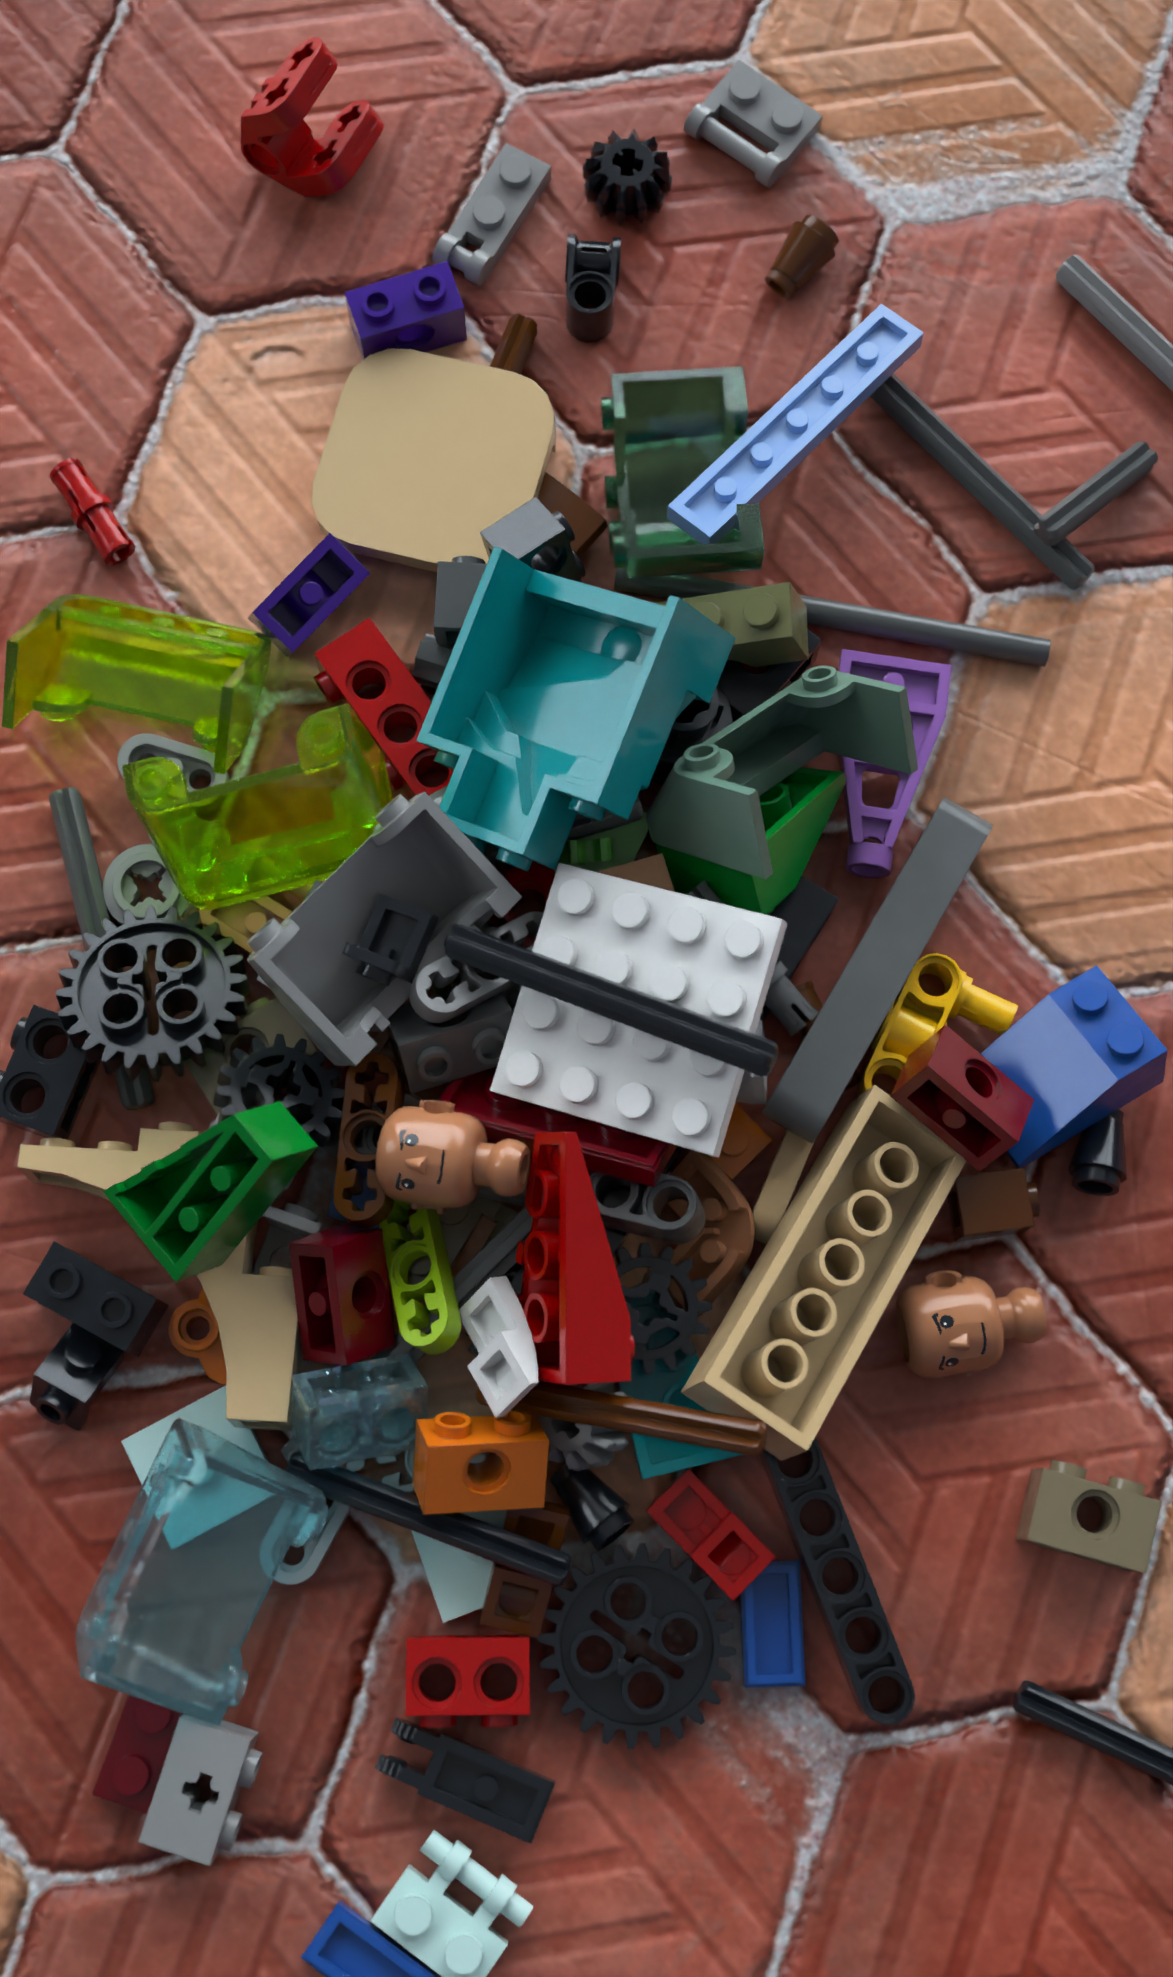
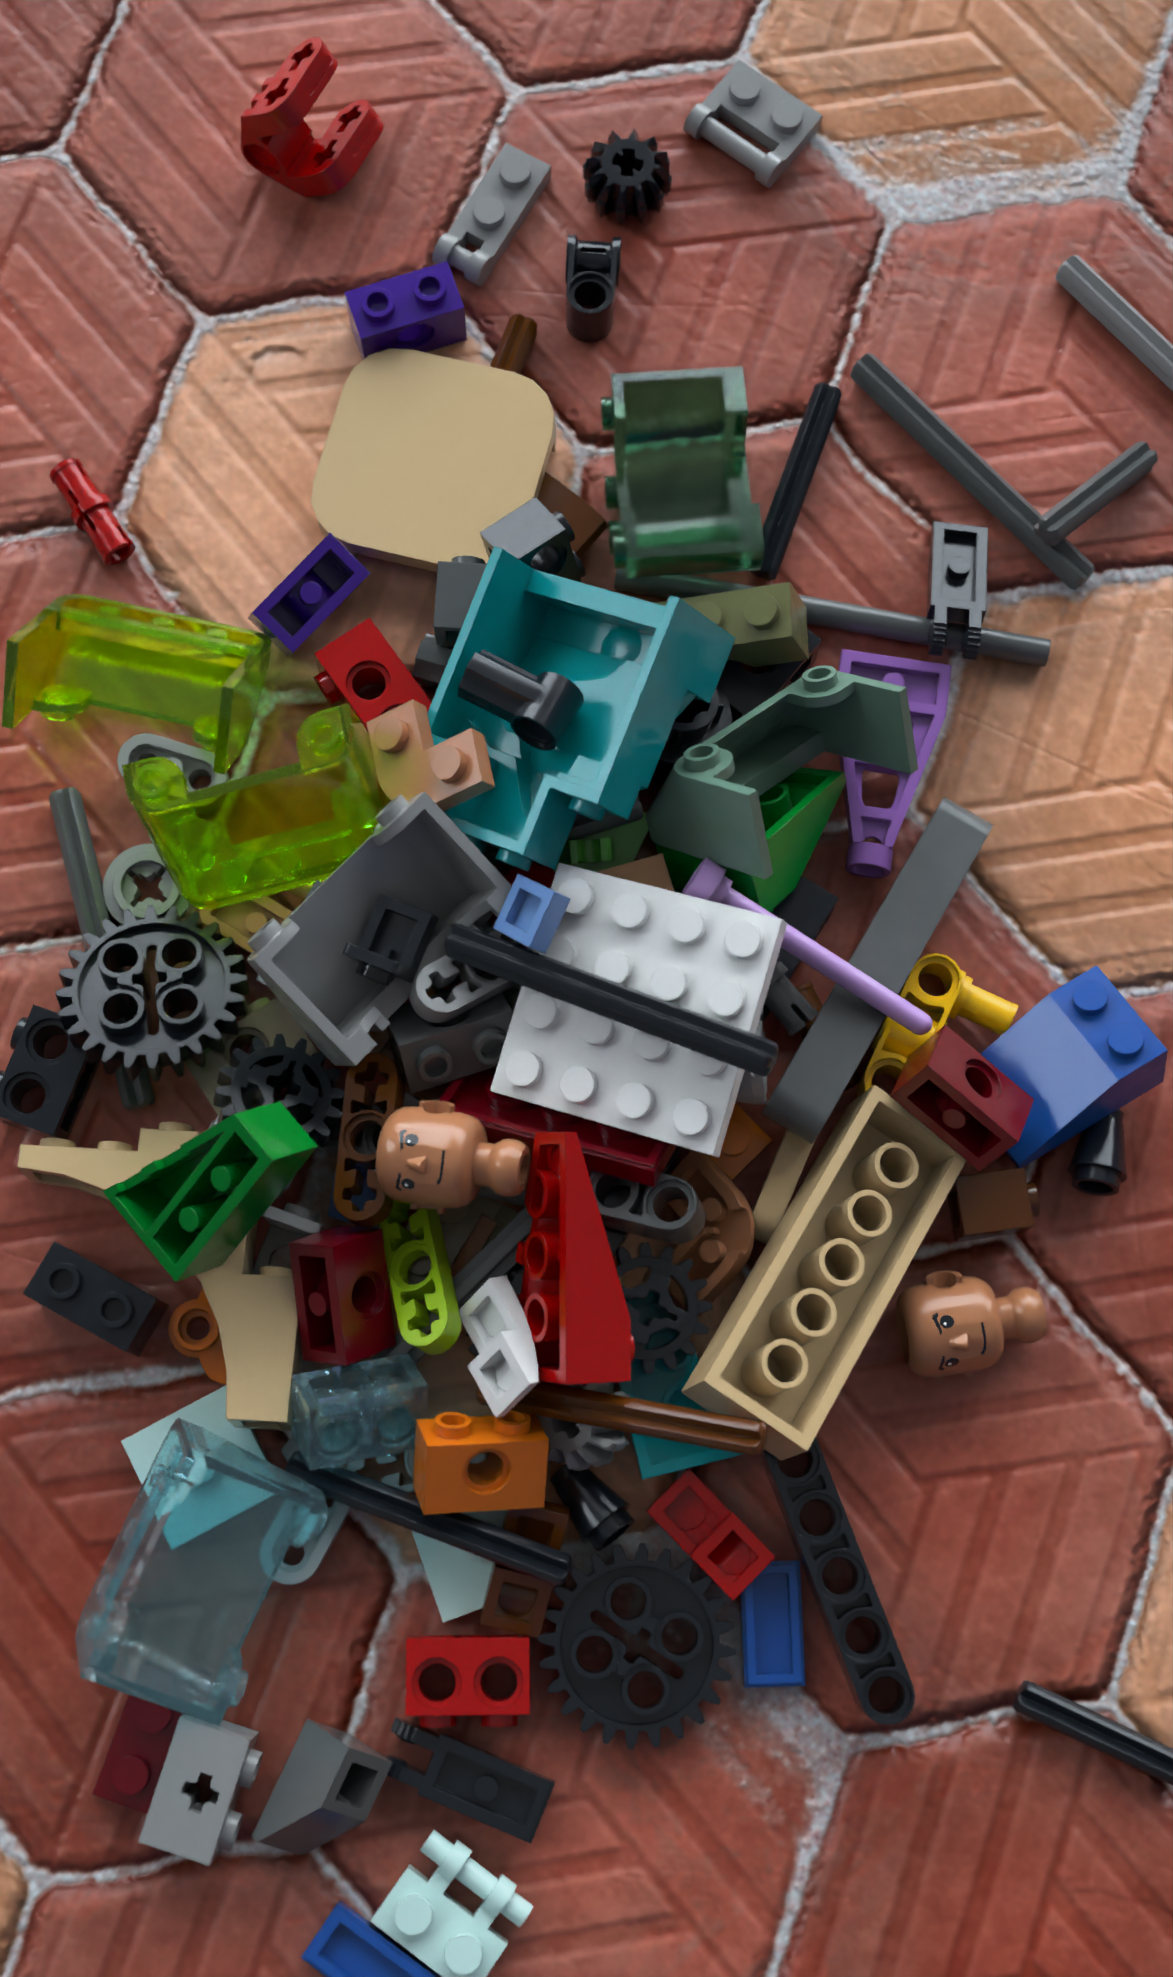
(73, 1377): black bracket -> none
(321, 1790): none -> dark grey slope
(411, 764): none -> nougat plate
(531, 913): none -> medium blue plate
(534, 705): none -> black piece
(711, 884): none -> lavender piece
(795, 425): light blue plate -> none
(797, 477): none -> black axle
(802, 255): reddish brown cone -> none
(957, 584): none -> hinge
(1126, 1523): dark tan brick -> none

